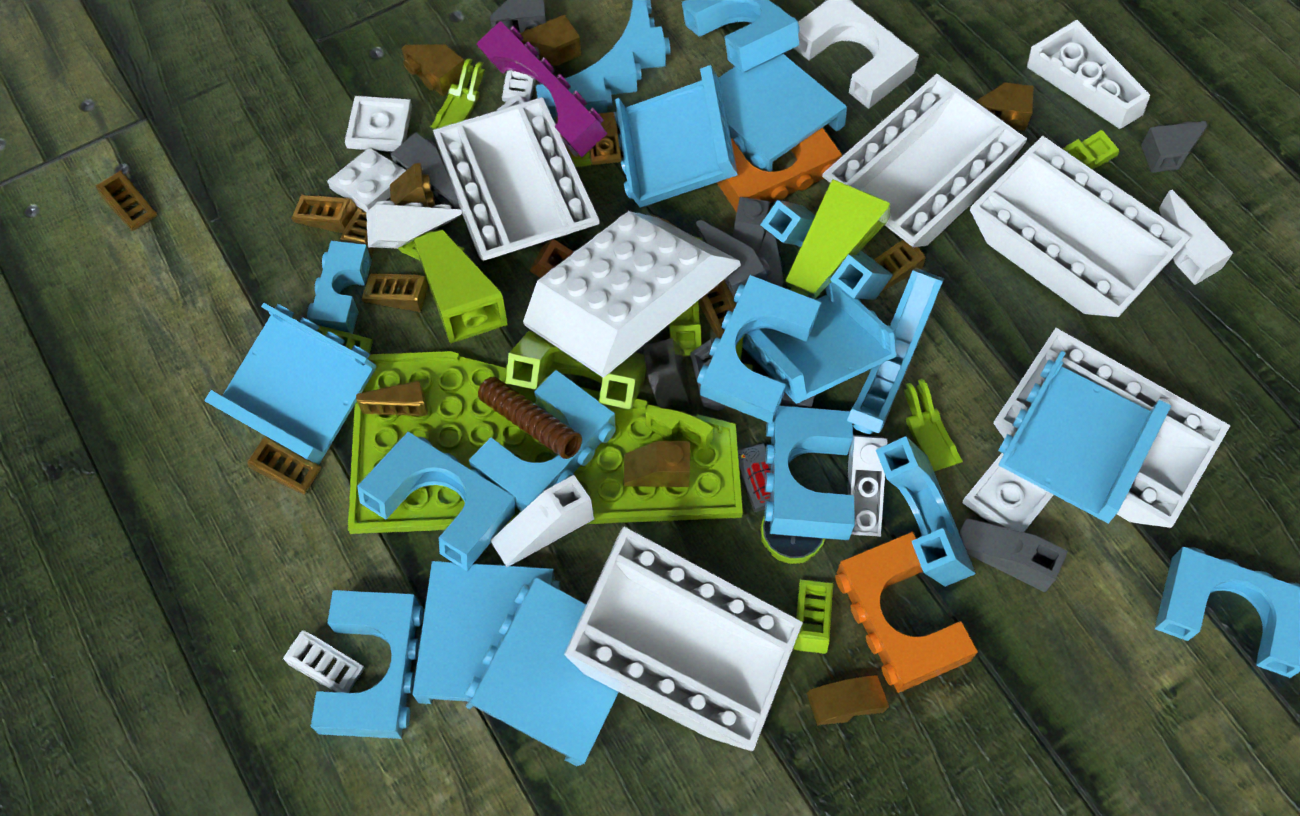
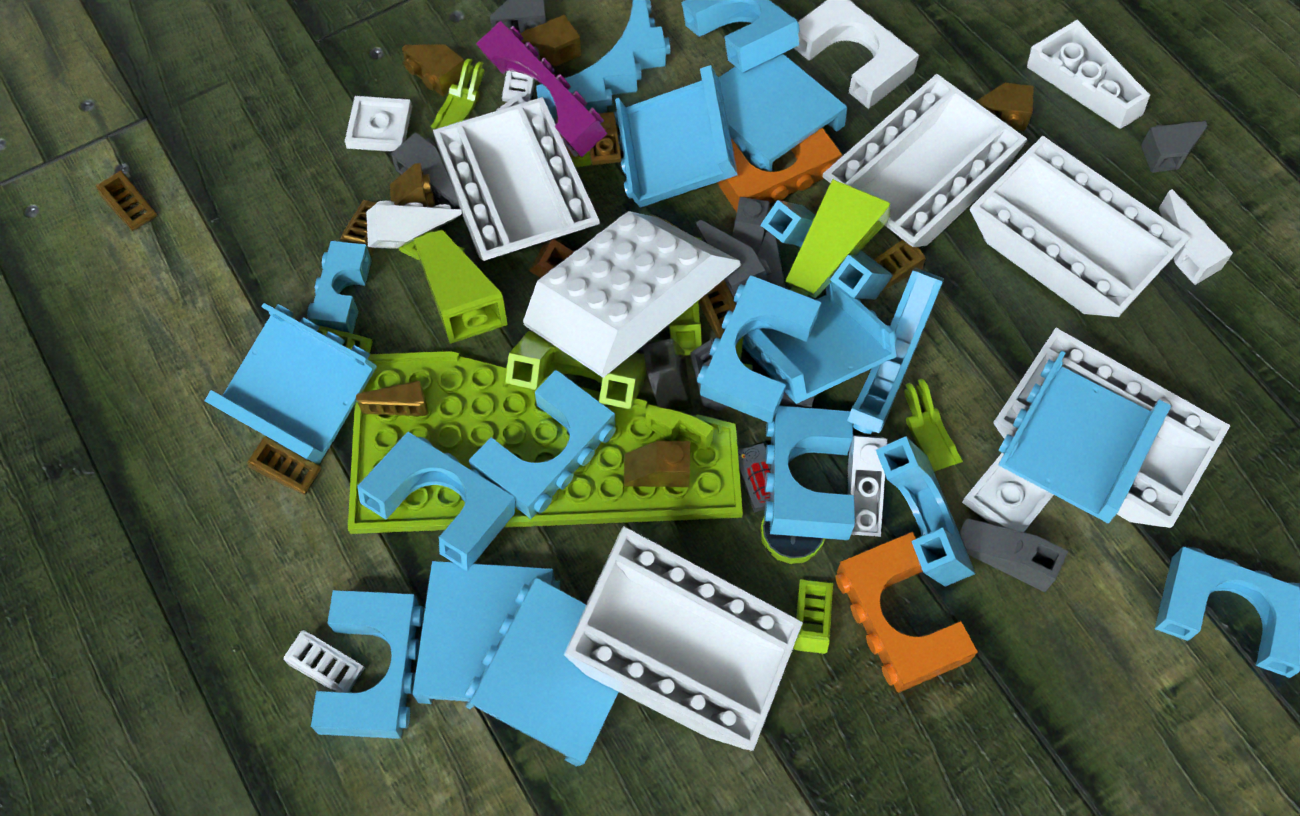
(343, 208): pearl gold slope -> none
(366, 179): white plate -> none
(412, 302): pearl gold slope -> none
(530, 417): reddish brown piece -> none
(544, 521): white slope -> none
(846, 699): pearl gold slope -> none
(1094, 150): lime slope -> none

